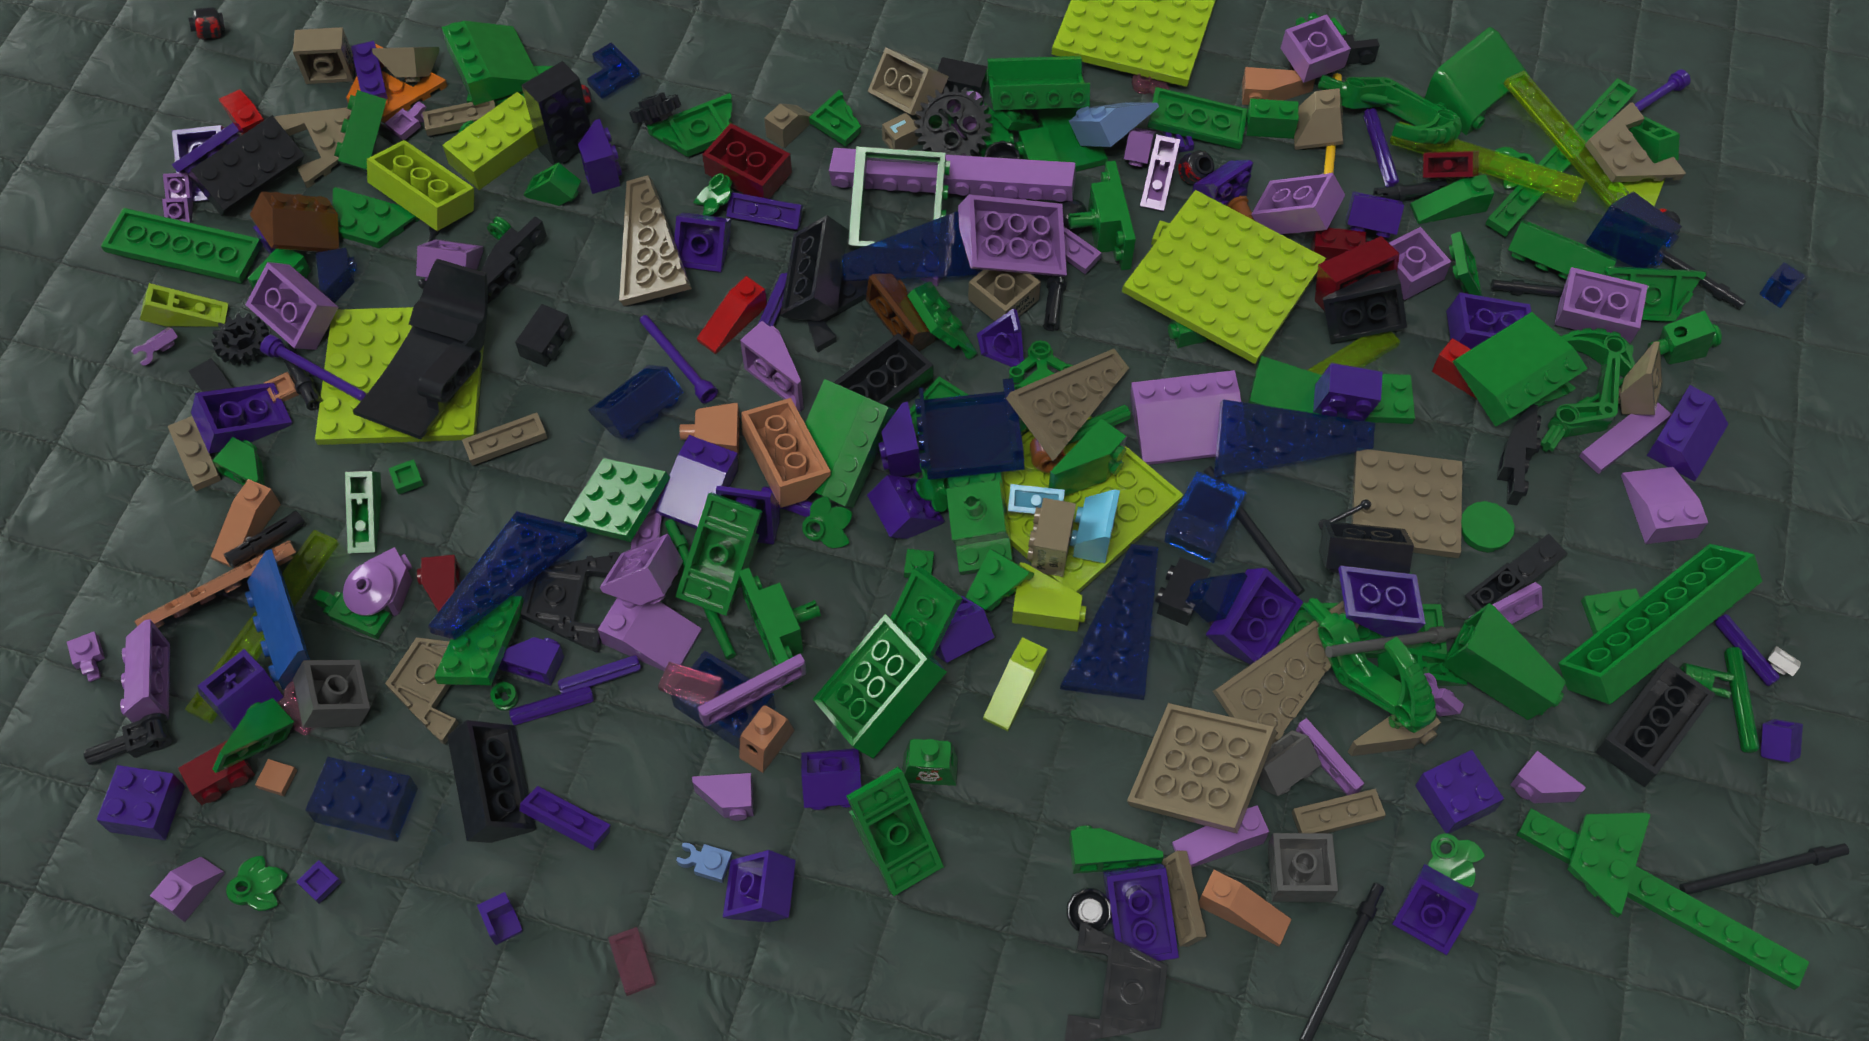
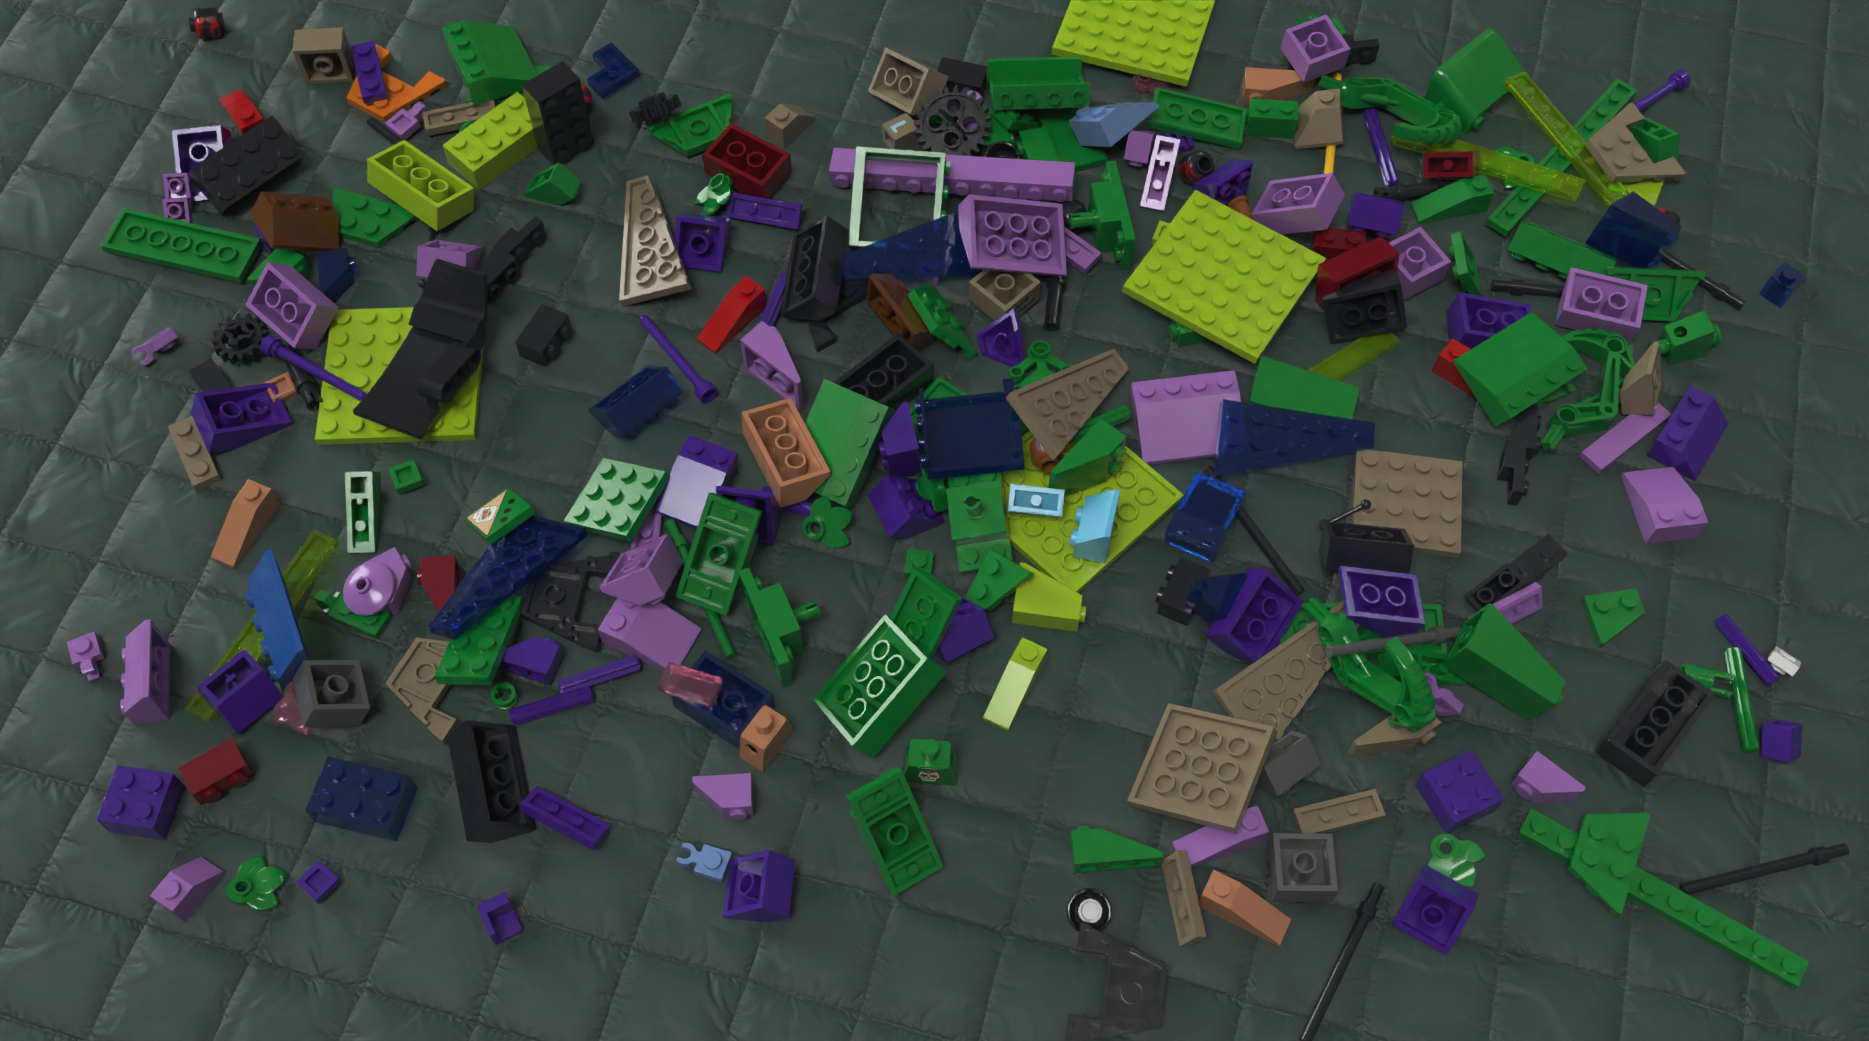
(137, 739): black connector -> none
(179, 308): lime slope -> none
(206, 592): nougat wing -> none
(208, 148): dark purple plate -> none
(240, 462): green slope -> none
(254, 545): black pin -> none
(258, 730): green slope -> none
(276, 777): nougat tile -> none
(325, 132): dark tan wing -> none
(360, 130): green wedge -> none
(408, 61): dark tan slope -> none
(498, 227): green bush -> none
(499, 516): none -> green tile
(504, 439): dark tan plate -> none
(599, 158): dark purple slope -> none
(631, 961): clear pink tile -> none
(715, 425): nougat torso -> none
(752, 690): medium lavender tile -> none
(829, 777): dark purple slope -> none
(836, 120): green wing -> none
(1051, 536): dark tan brick -> none
(1118, 640): clear blue wing -> none
(1142, 909): dark purple slope -> none
(1331, 760): medium lavender tile -> none
(1347, 392): dark purple brick -> none
(1395, 402): green plate -> none
(1487, 526): green tile -> none
(1660, 623): green brick -> none

